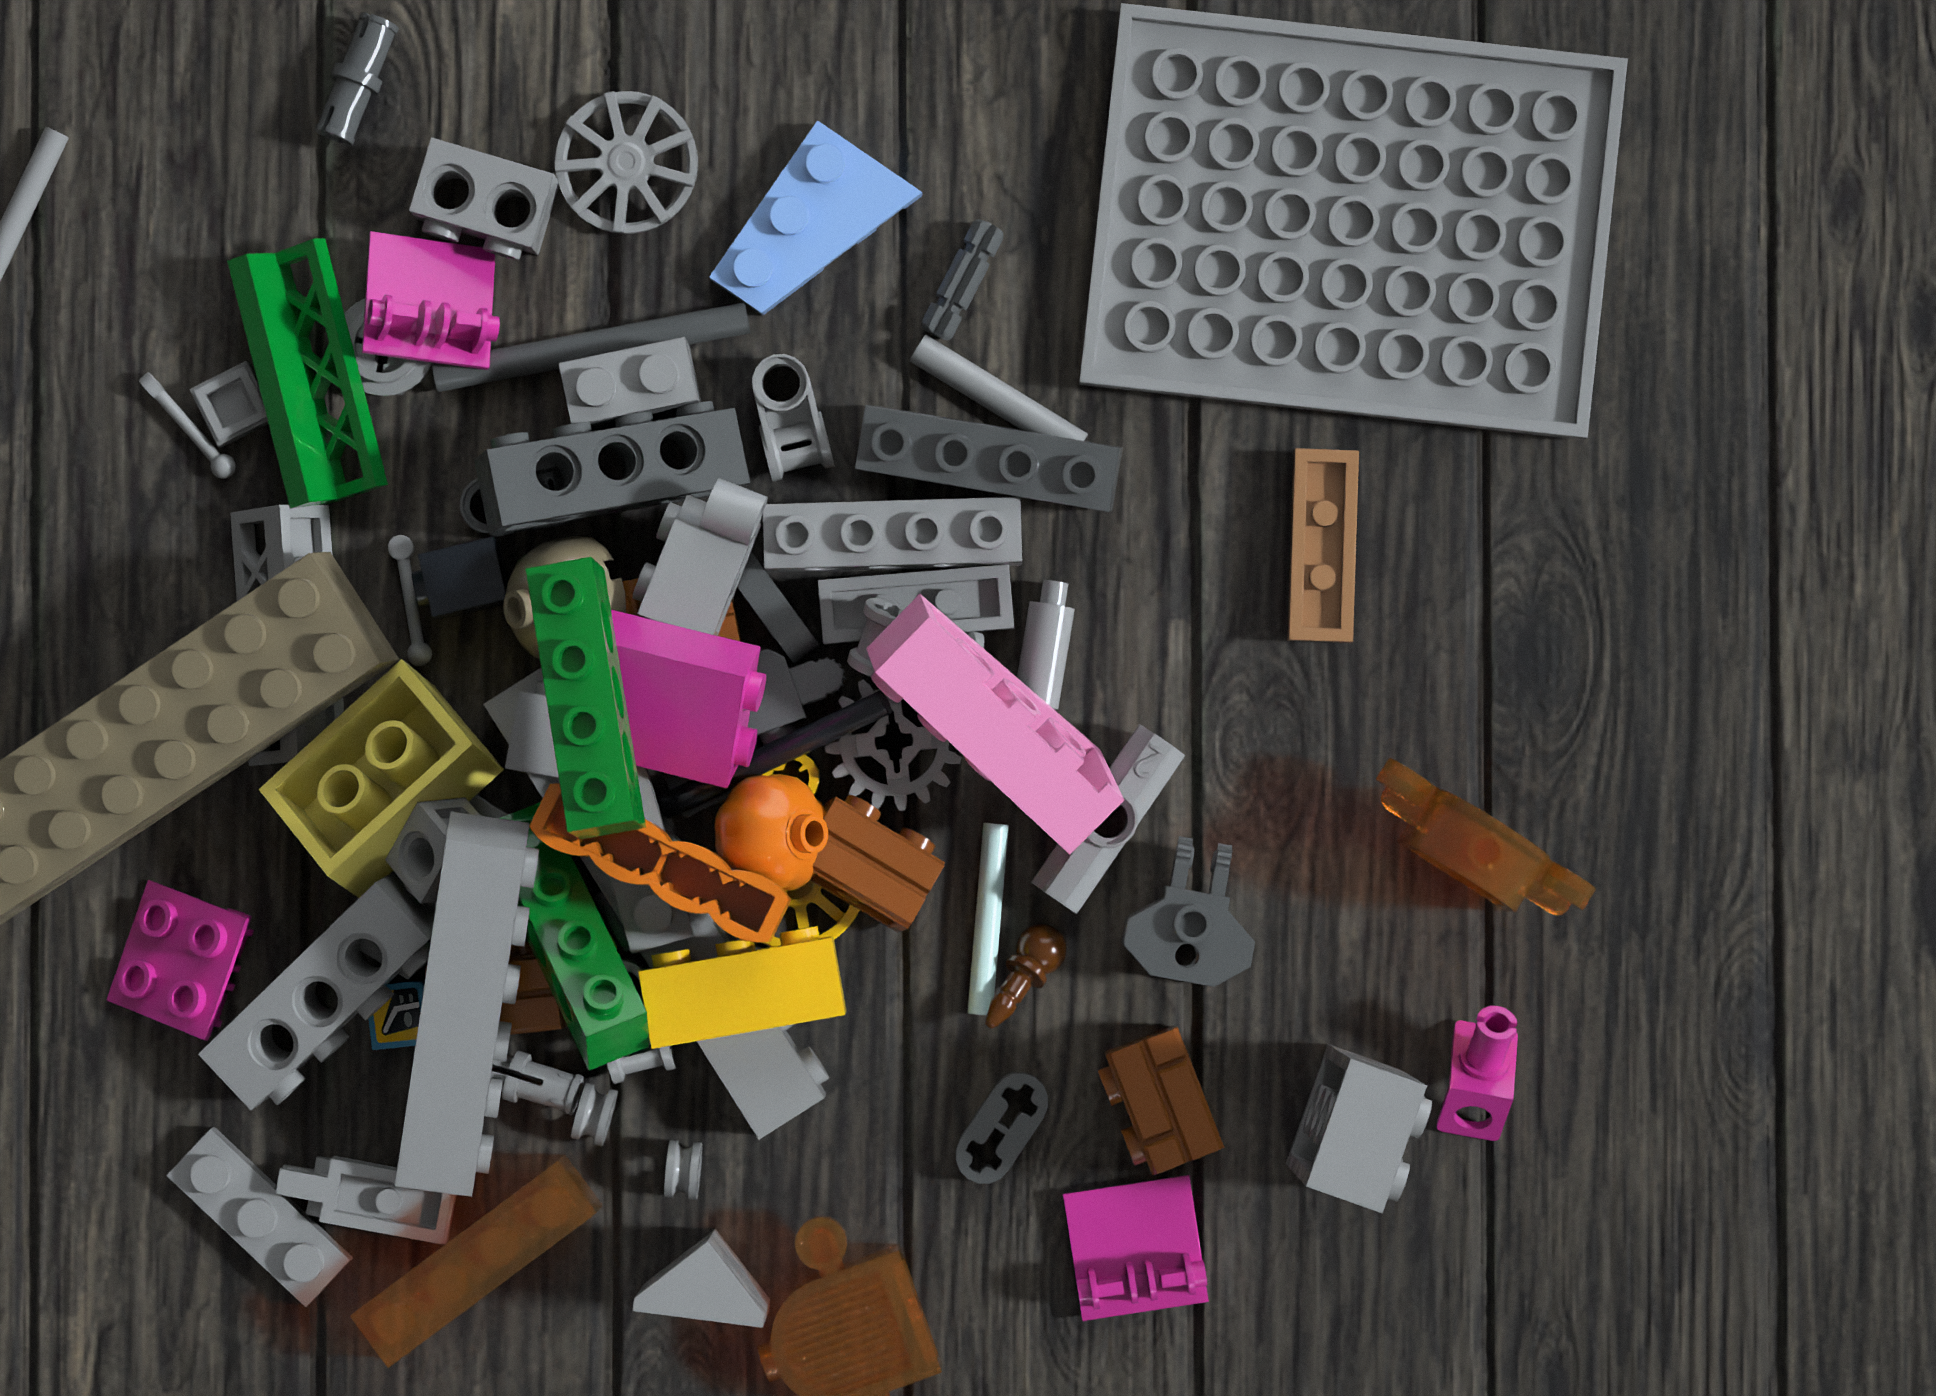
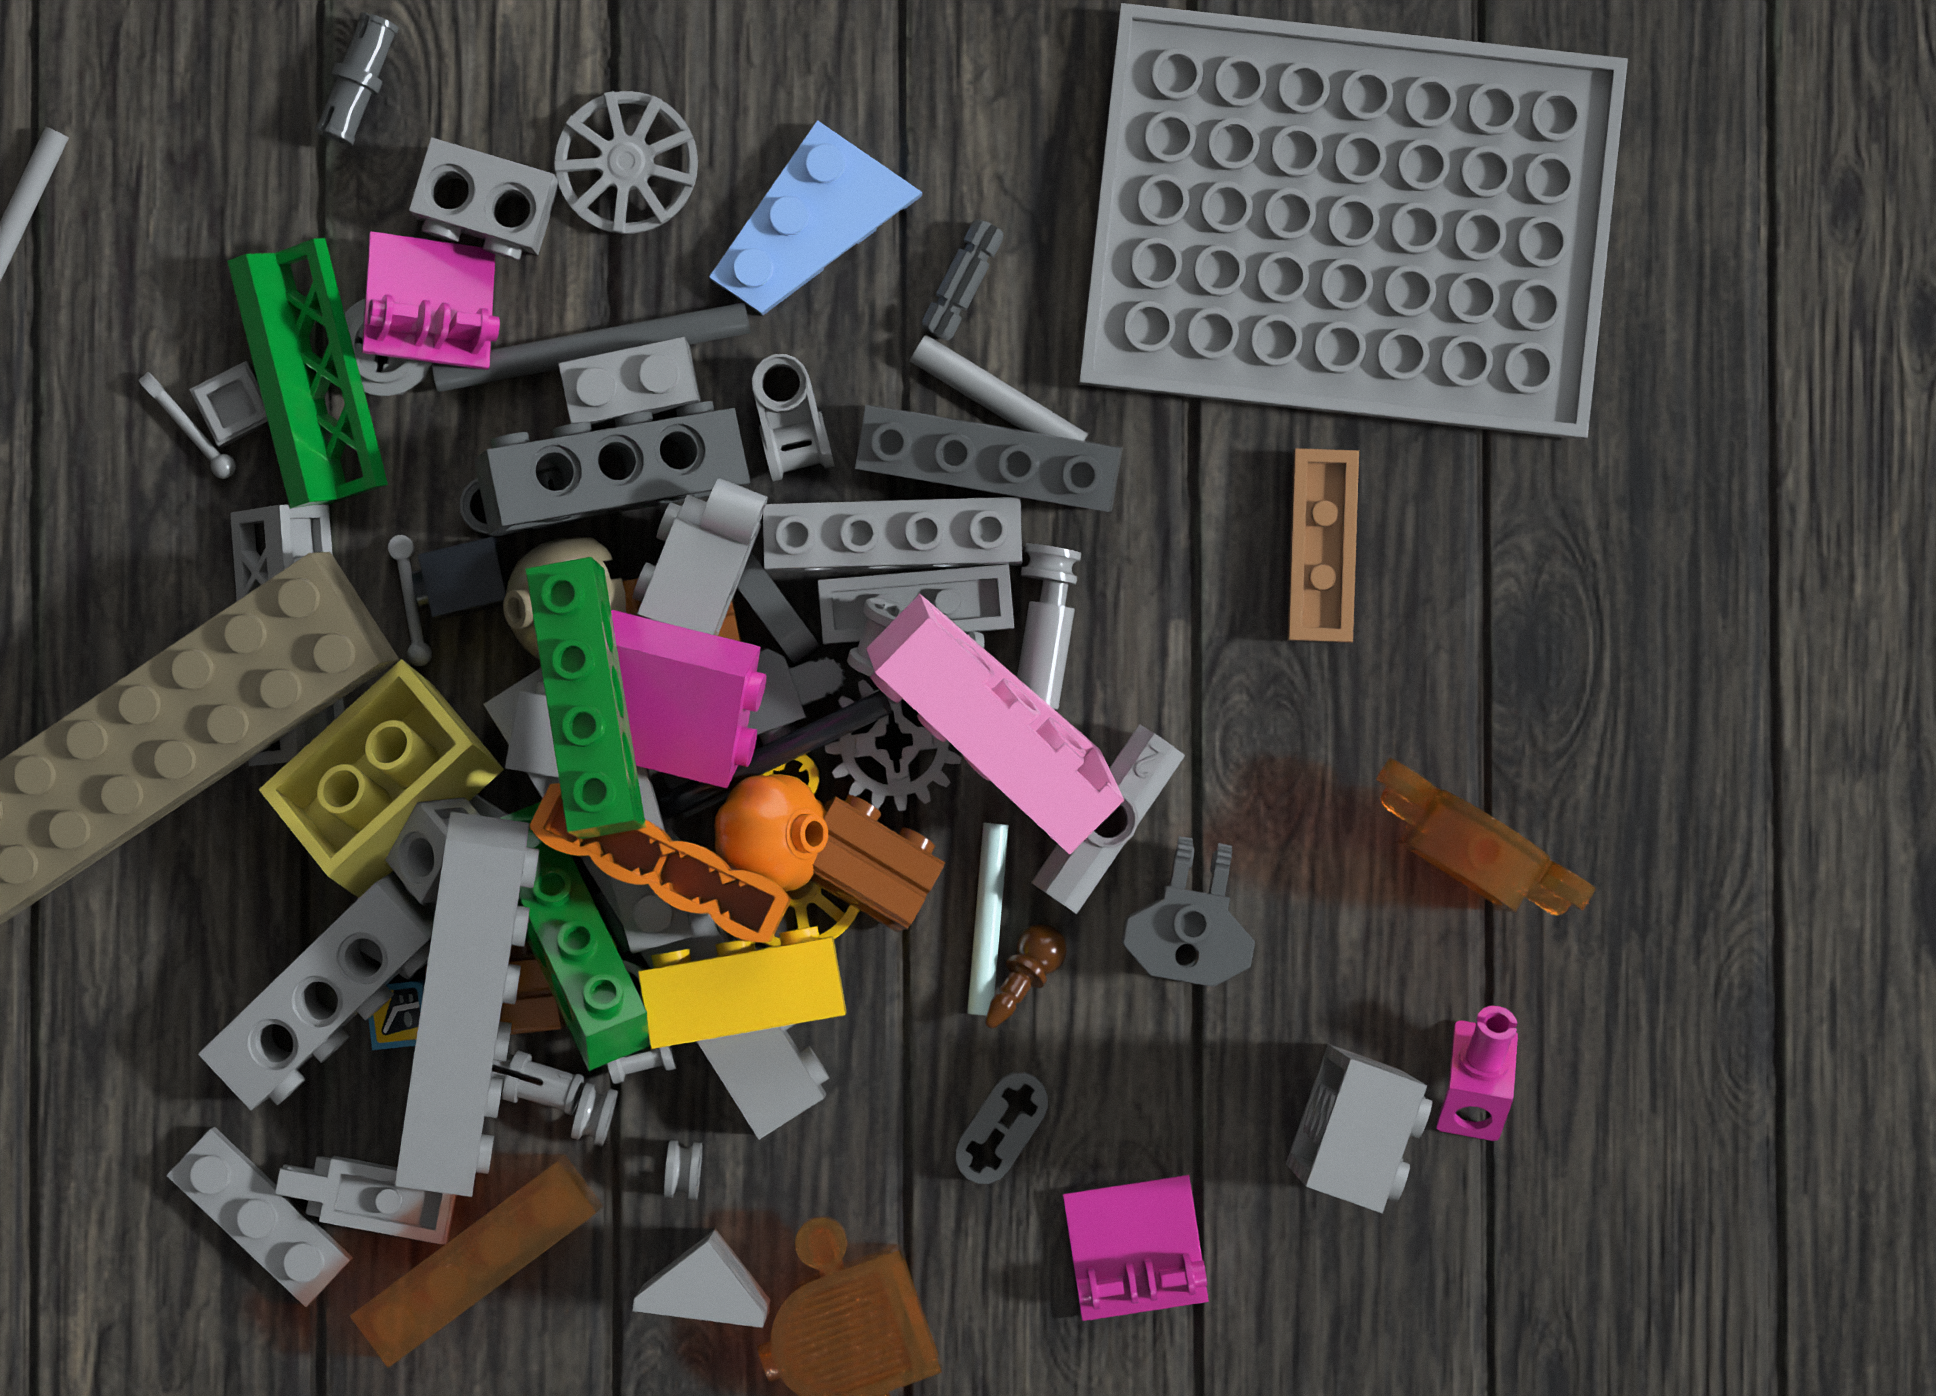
(180, 960): dark pink hinge -> none
(1050, 563): none -> light grey bush
(1162, 1101): dark orange brick -> none

